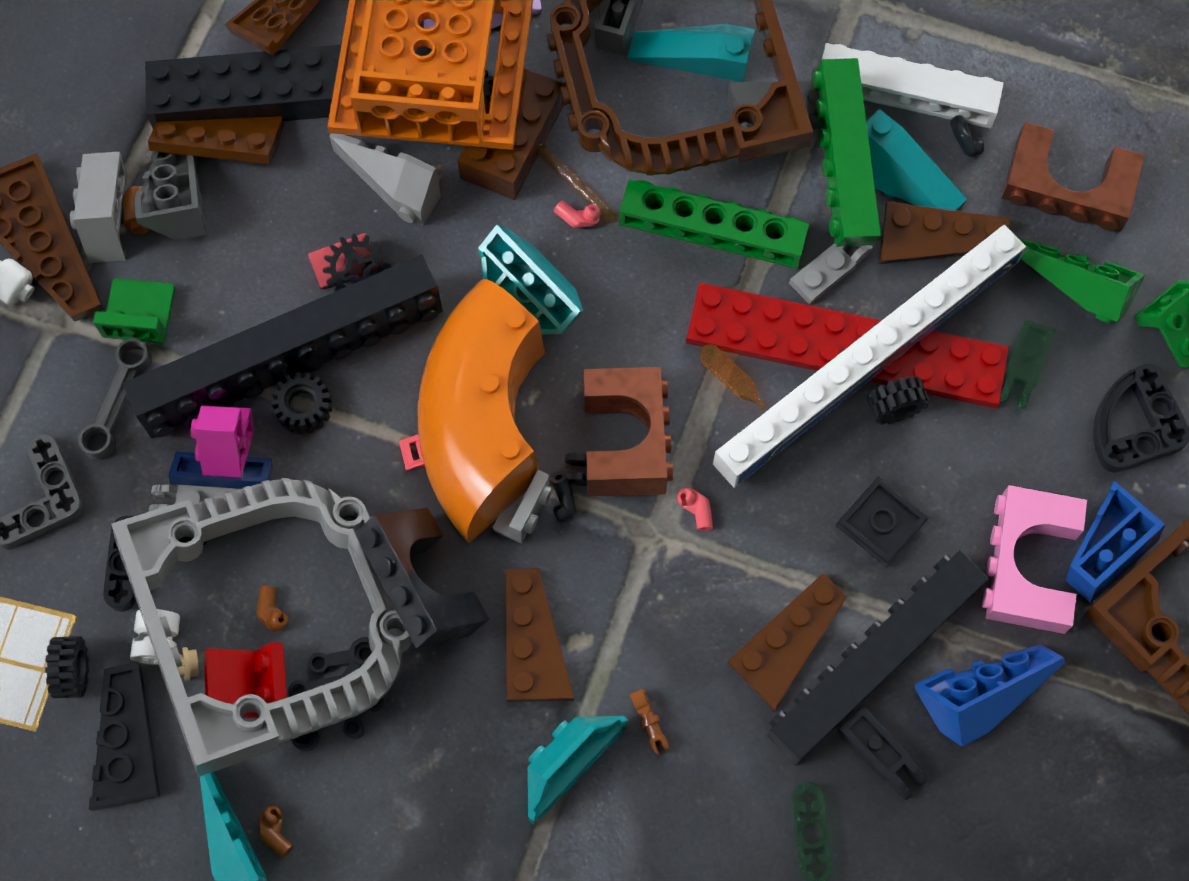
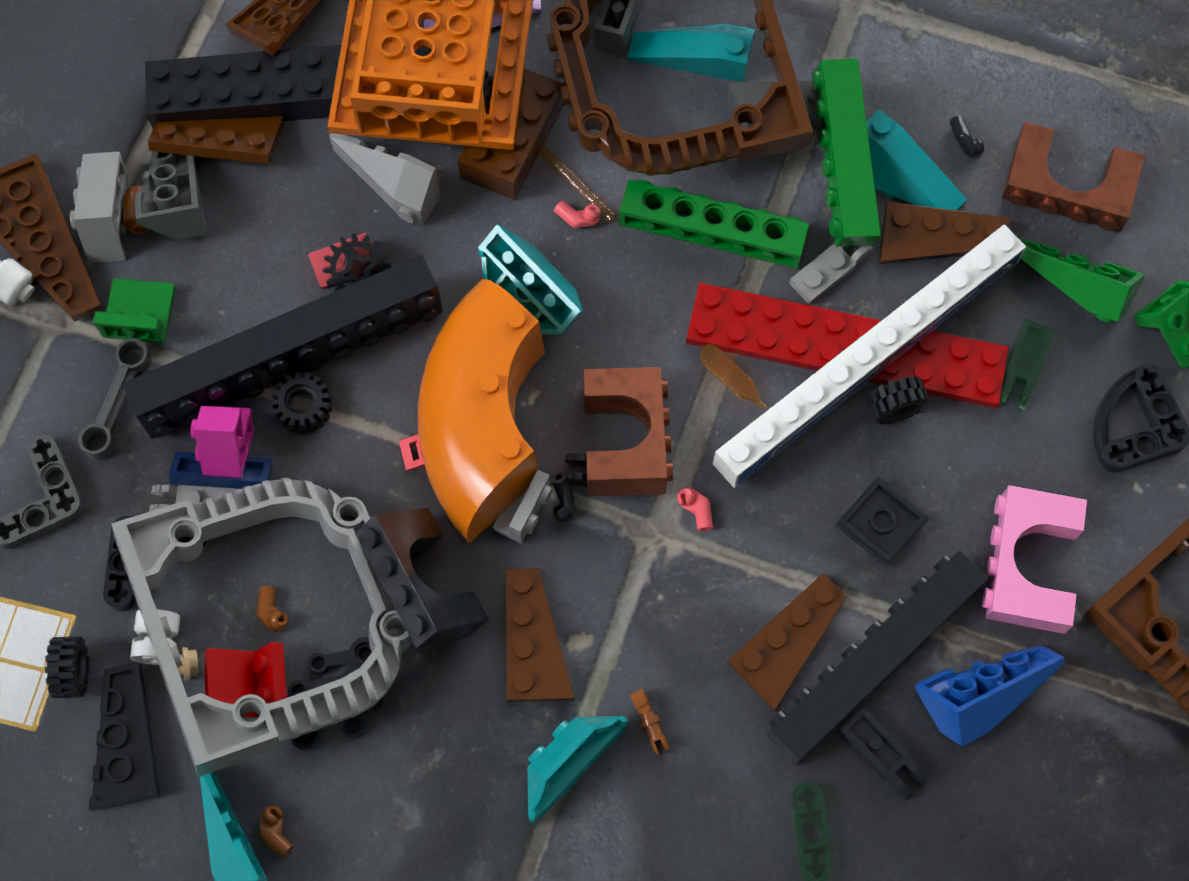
(923, 87): white brick -> none
(1113, 543): blue wedge -> none

